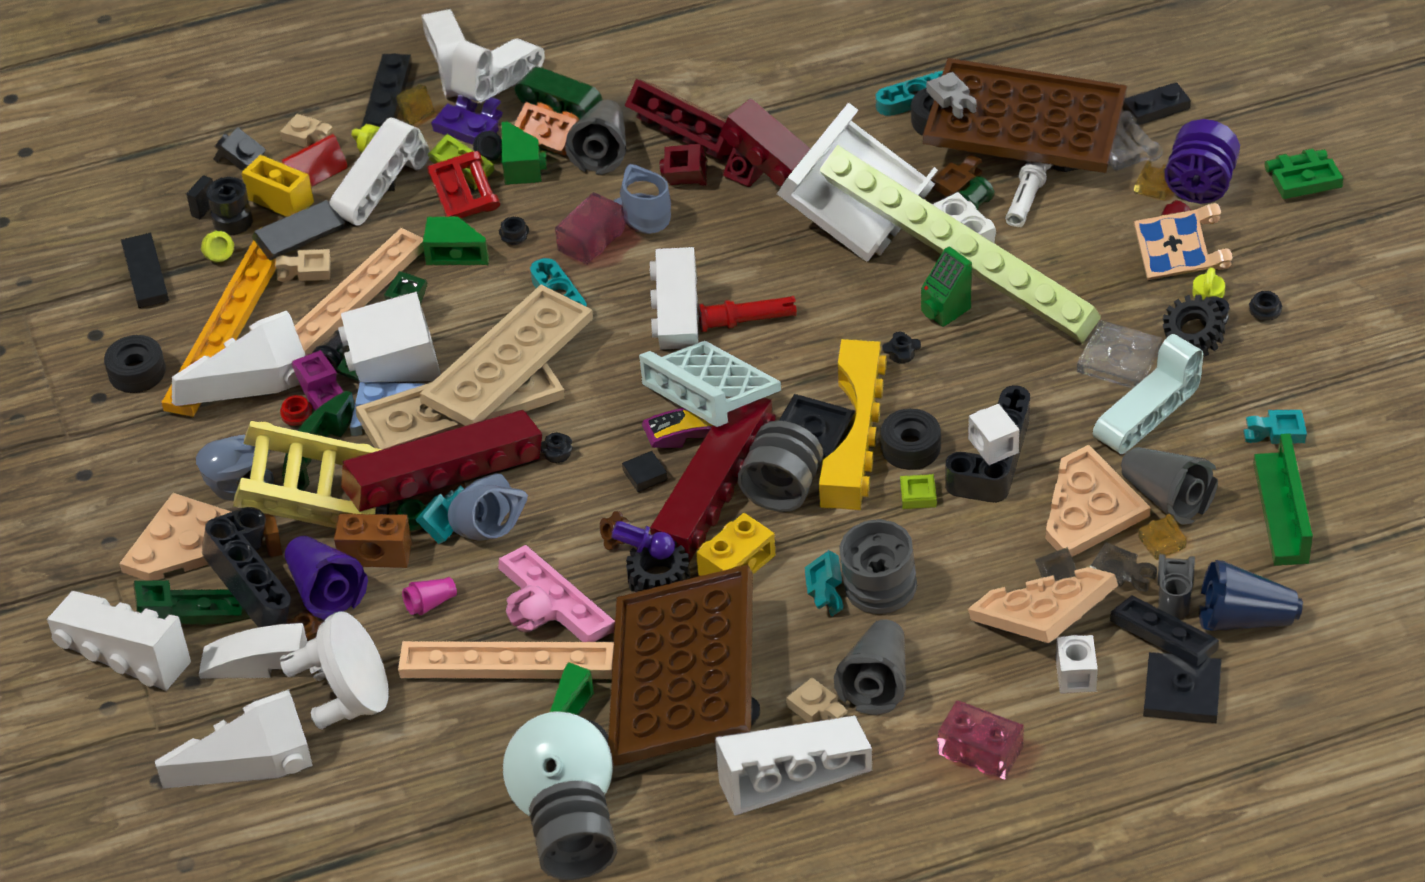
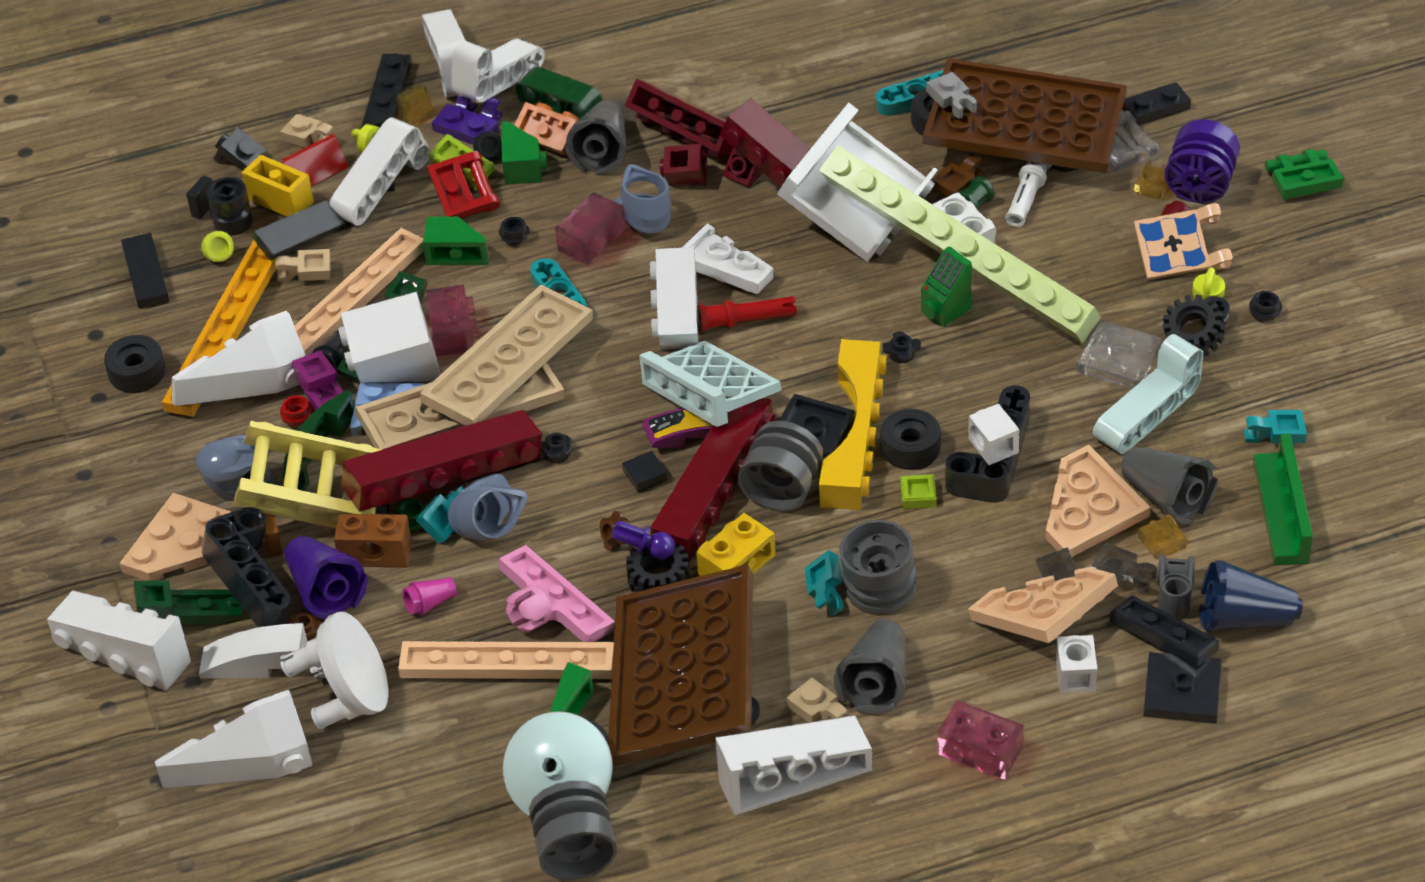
(450, 319): none -> clear pink brick
(727, 264): none -> white wing

